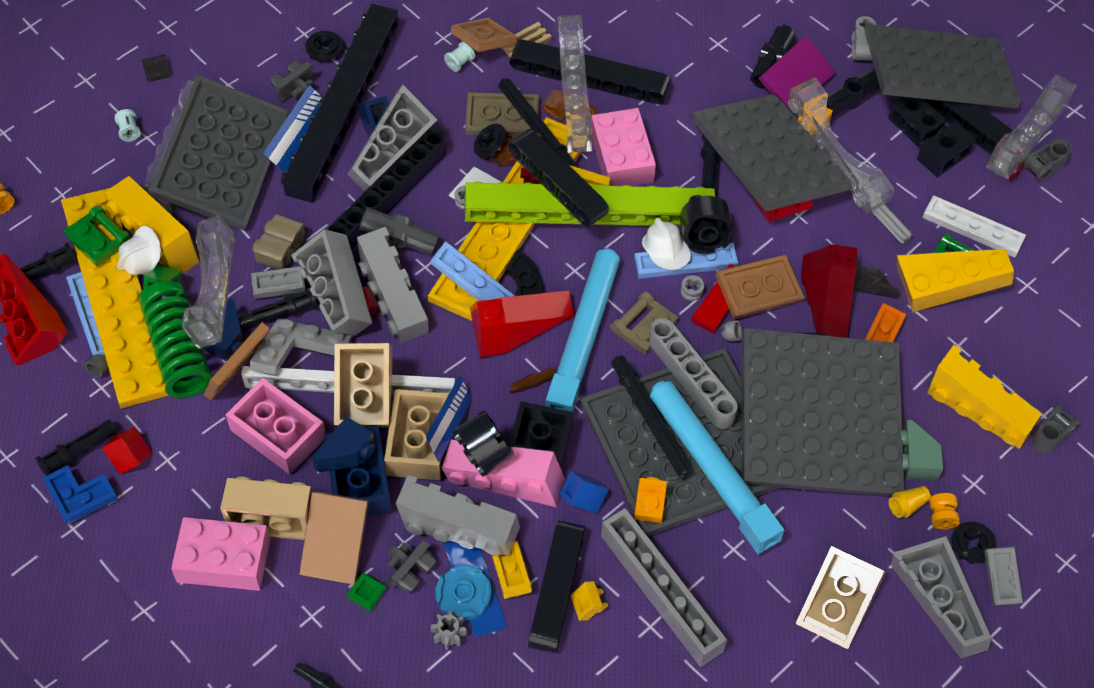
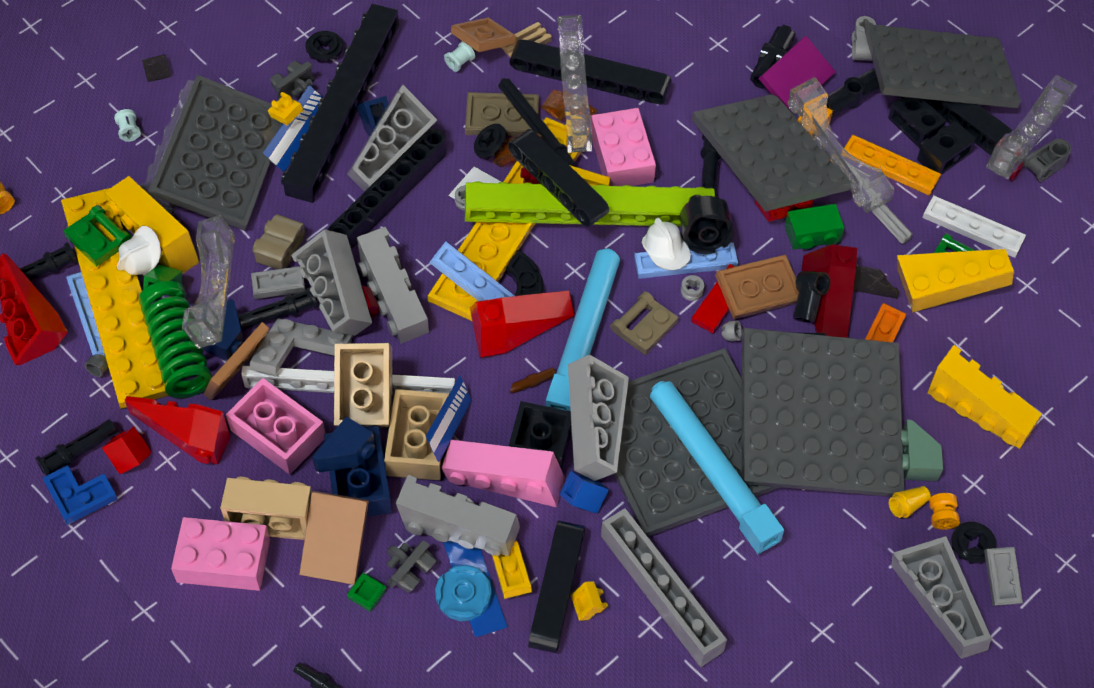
(193, 429): none -> red wedge
(285, 109): none -> yellow tile
(401, 231): dark grey piece -> none
(446, 637): light grey gear -> none
(483, 443): black brick -> none
(596, 416): none -> light grey wedge
(650, 500): light orange bracket -> none
(662, 434): black axle -> none
(693, 383): light grey beam -> none
(810, 288): none -> black piece
(814, 226): none -> green brick
(840, 597): slope -> none
(893, 165): none -> light orange tile
(1057, 428): dark grey piece -> none

